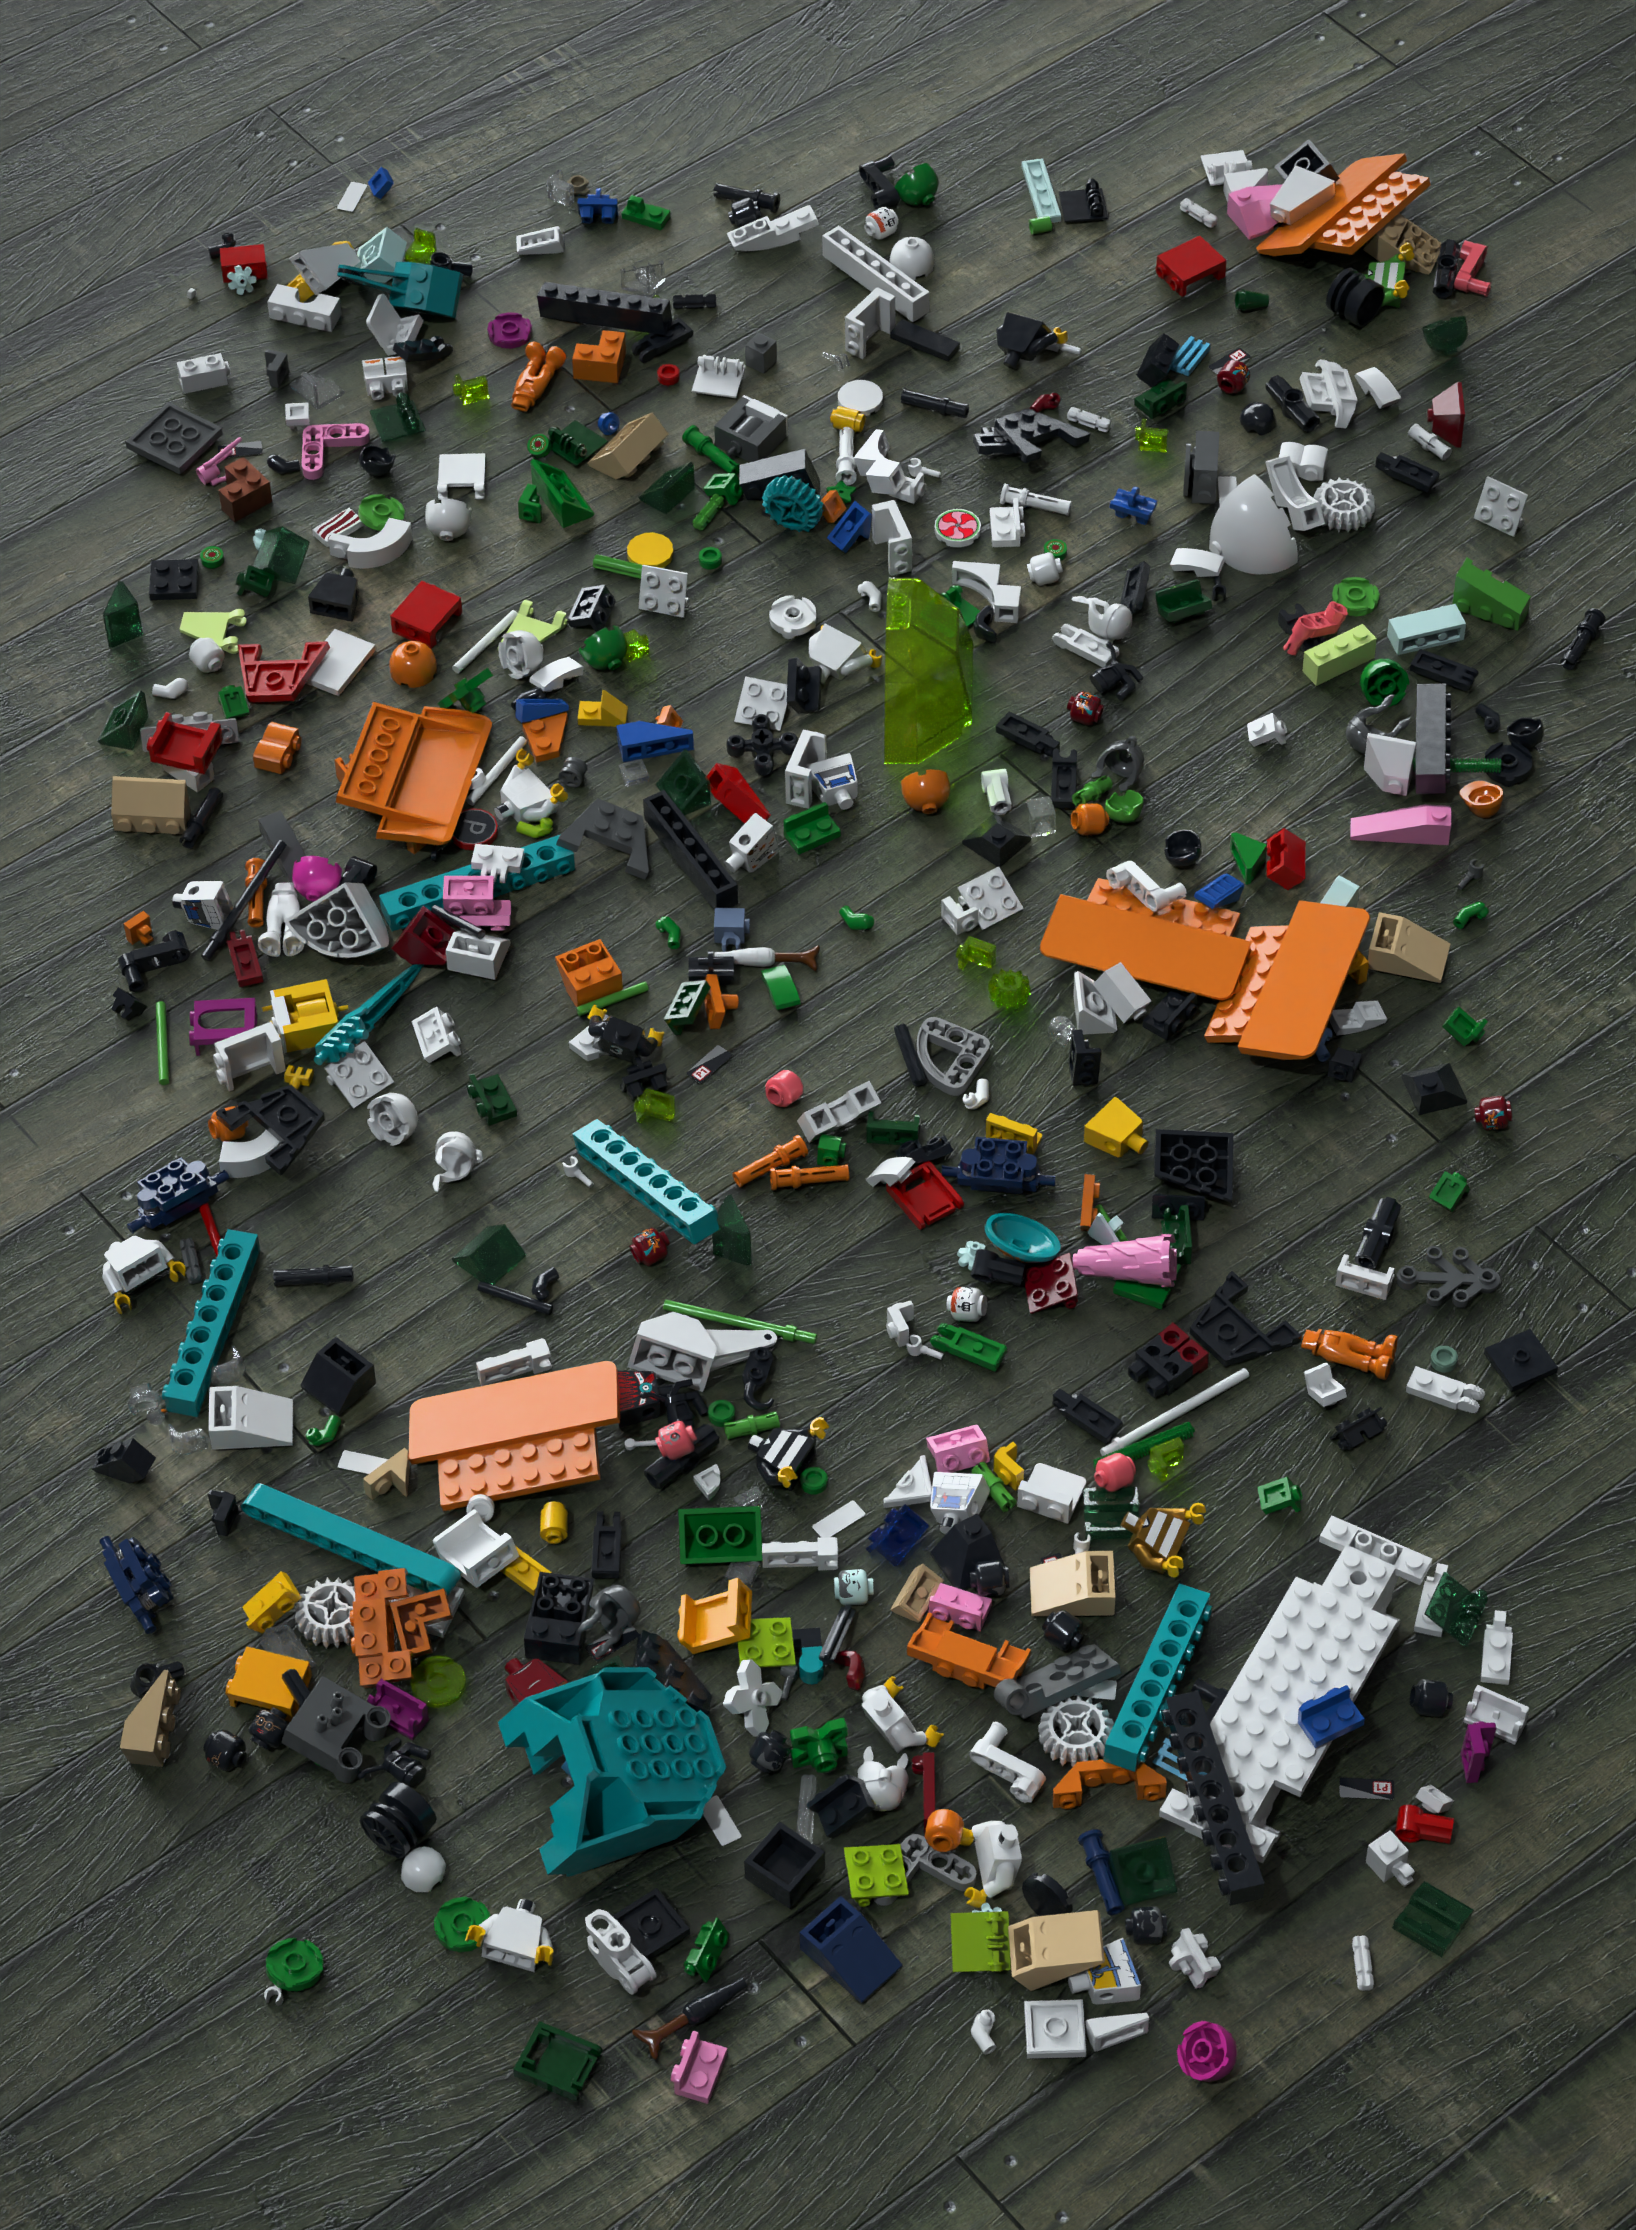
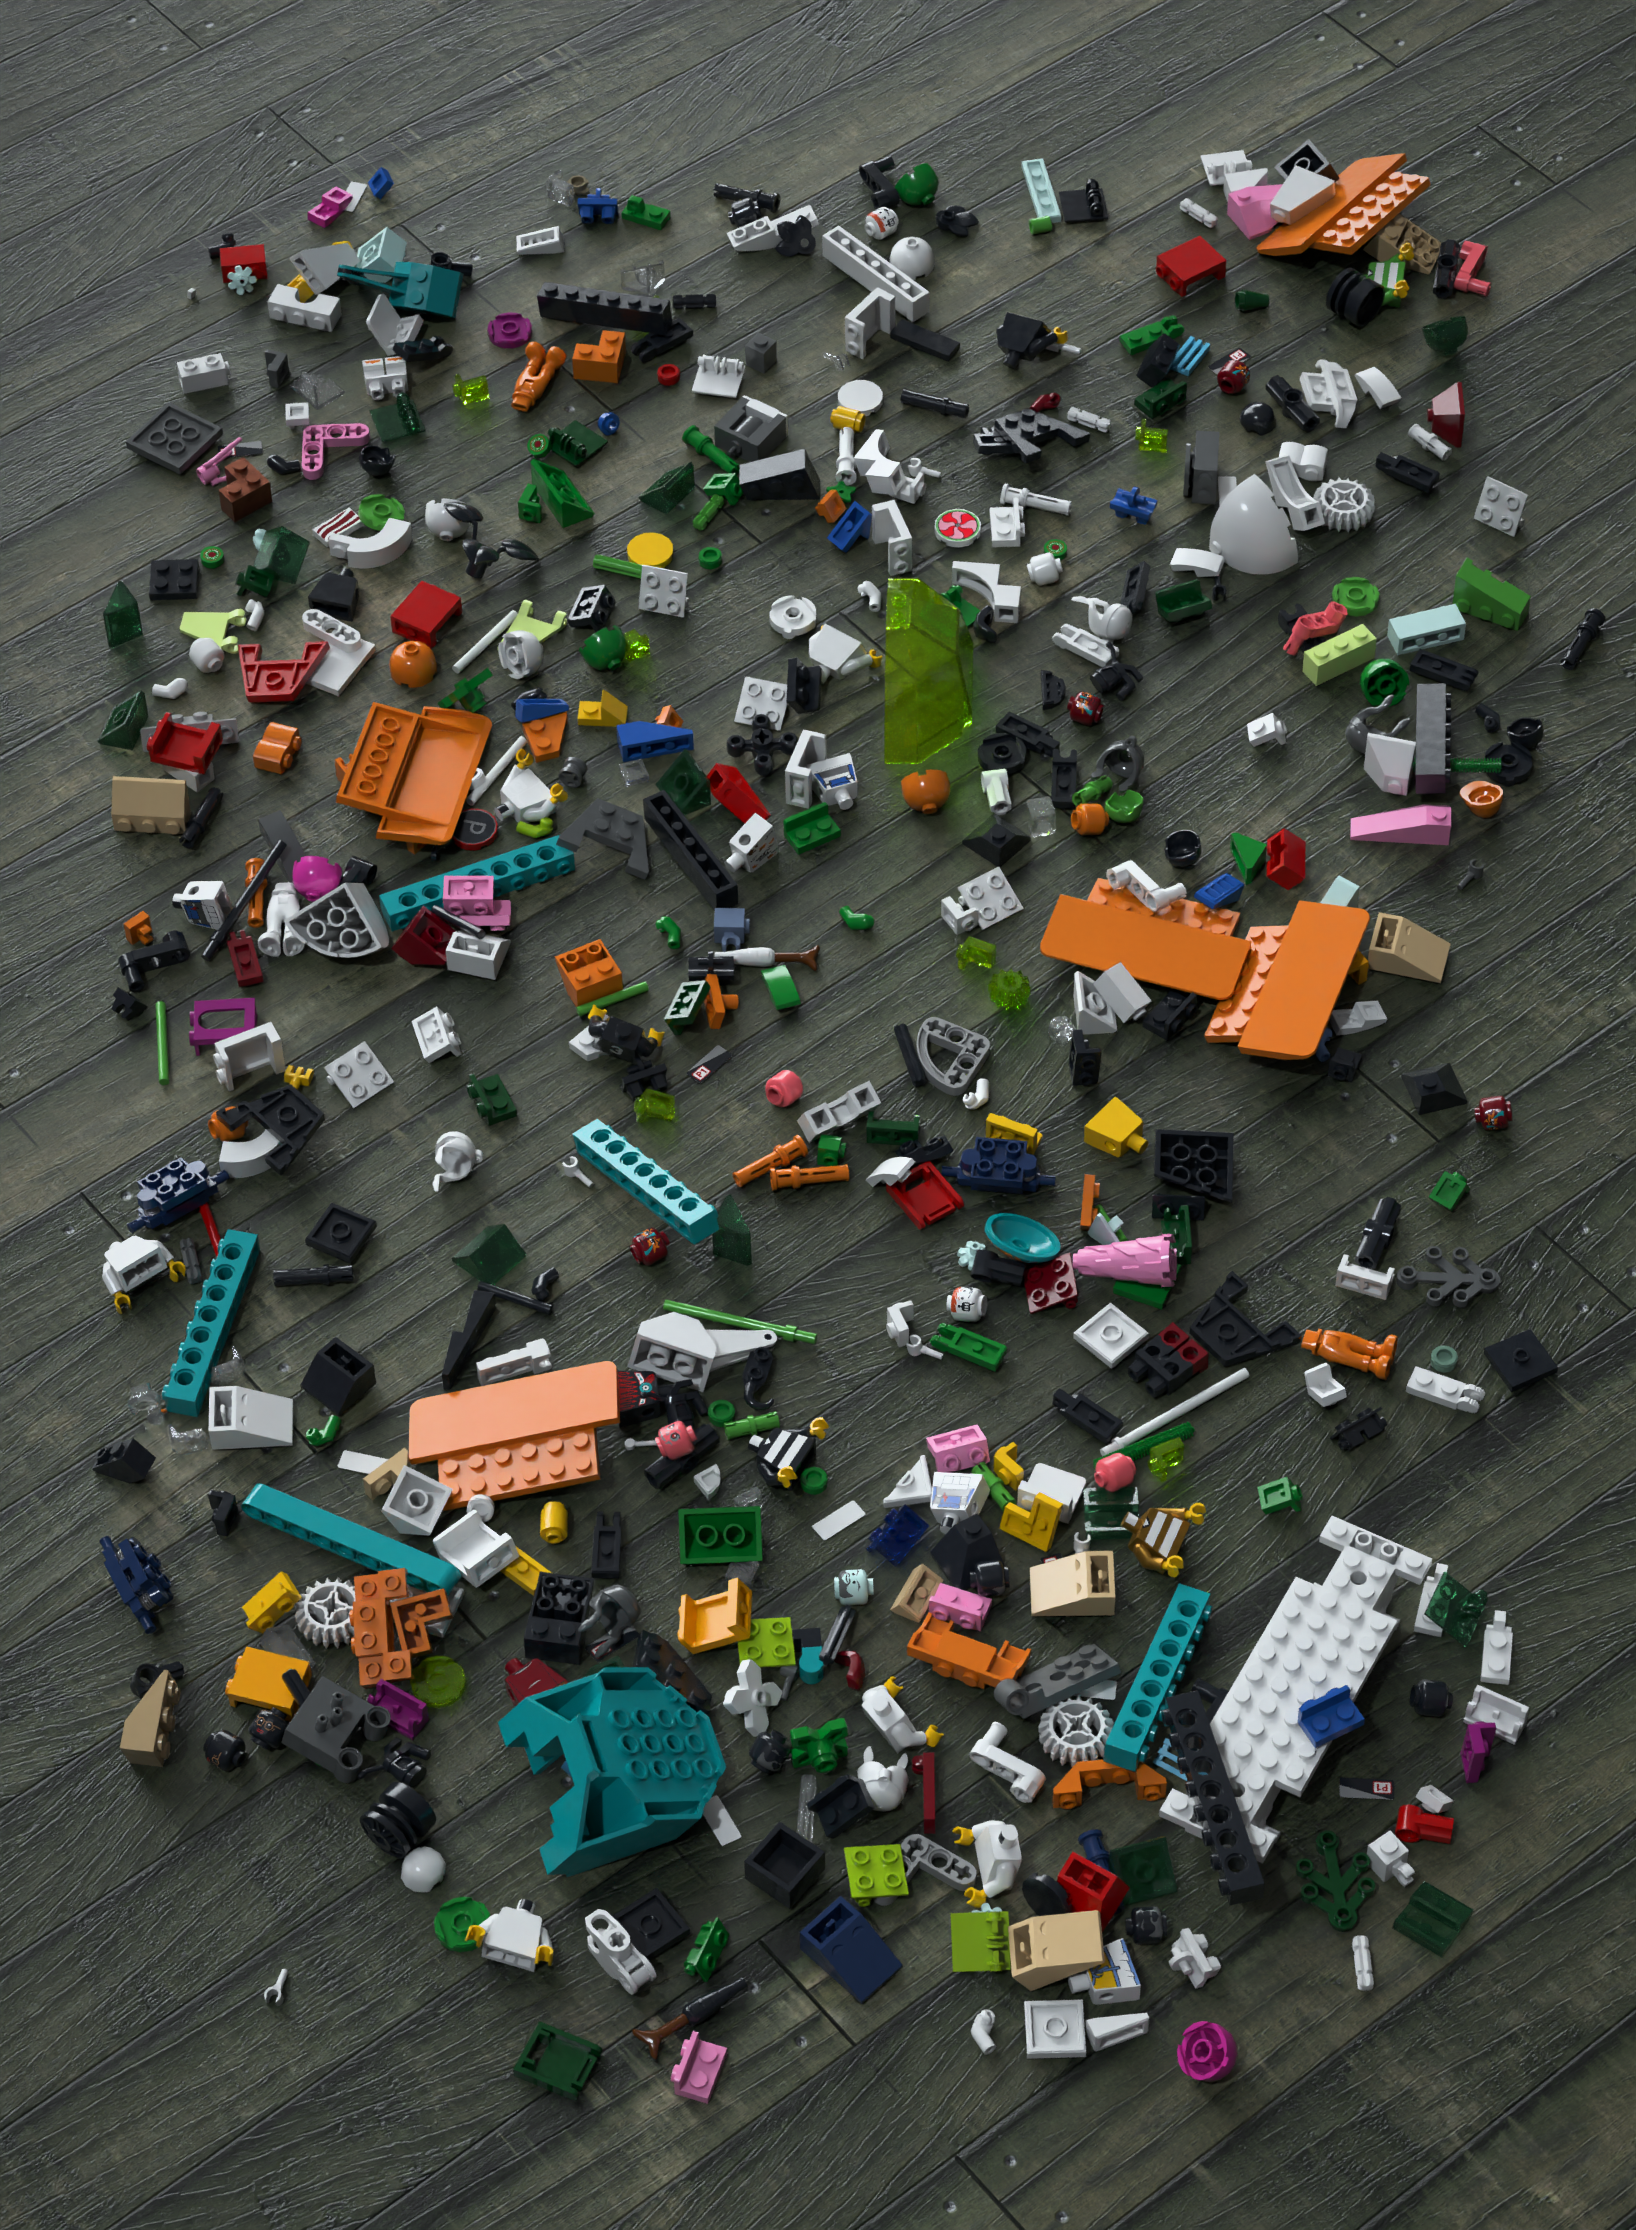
(233, 702): green bracket -> none
(257, 614): none -> white arm
(294, 1964): green tile -> none
(303, 1014): yellow piece -> none
(326, 622): none -> white beam
(332, 205): none -> dark pink slope
(341, 1232): none -> black plate
(361, 1021): teal piece -> none
(392, 1118): white cylinder -> none
(415, 1502): none -> white slope
(422, 247): clear neon green bracket -> none
(461, 471): white flag -> none
(462, 1343): none -> black slope
(479, 554): none -> black plant
(497, 860): white hinge -> none
(553, 674): white slope -> none
(630, 447): tan slope -> none
(792, 503): teal gear -> none
(793, 234): none -> black plate
(802, 1554): white plate -> none
(944, 1830): orange head -> none
(956, 220): none -> black plate
(1000, 742): none -> black plate
(1035, 1526): none -> yellow plate
(1052, 690): none -> black tile
(1063, 1630): black head -> none
(1091, 1887): none -> red slope
(1111, 1335): none -> white plate
(1144, 337): none -> green hinge
(1335, 1884): none -> dark green plant
(1464, 1027): green bracket -> none
(1468, 911): green arm -> none

